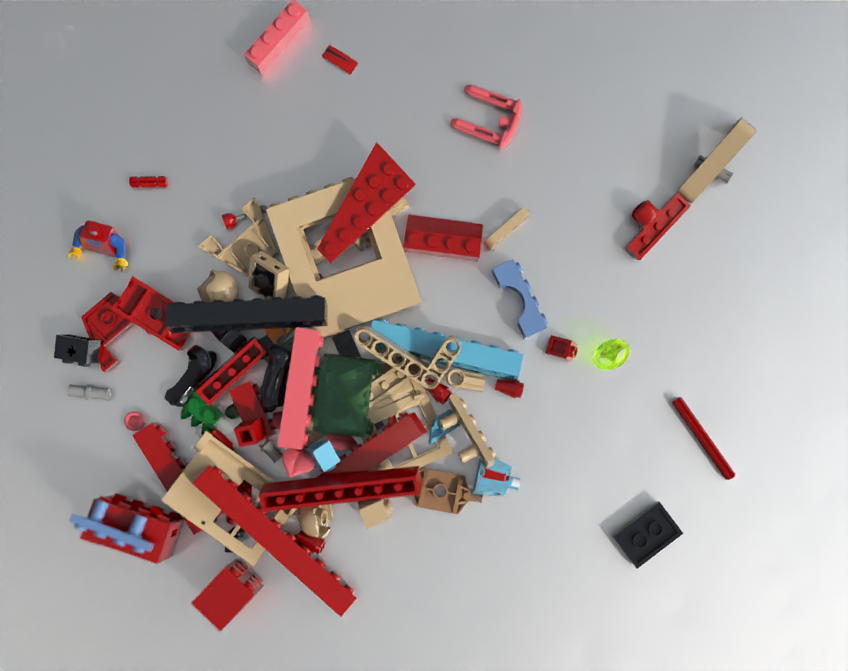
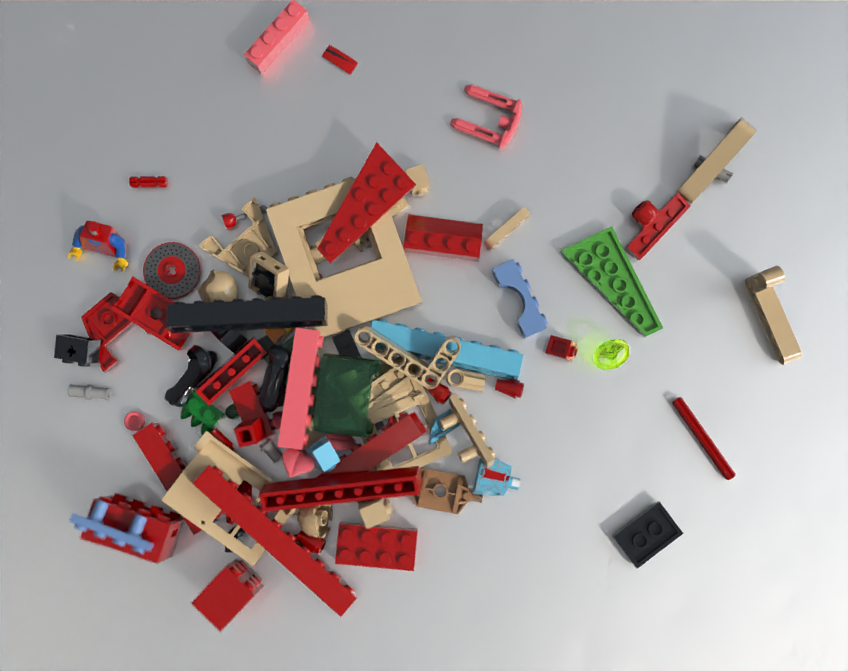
(172, 255): none -> flat silver piece
(376, 546): none -> red brick
(419, 176): none -> tan brick
(611, 273): none -> bright green wing
(772, 314): none -> tan beam

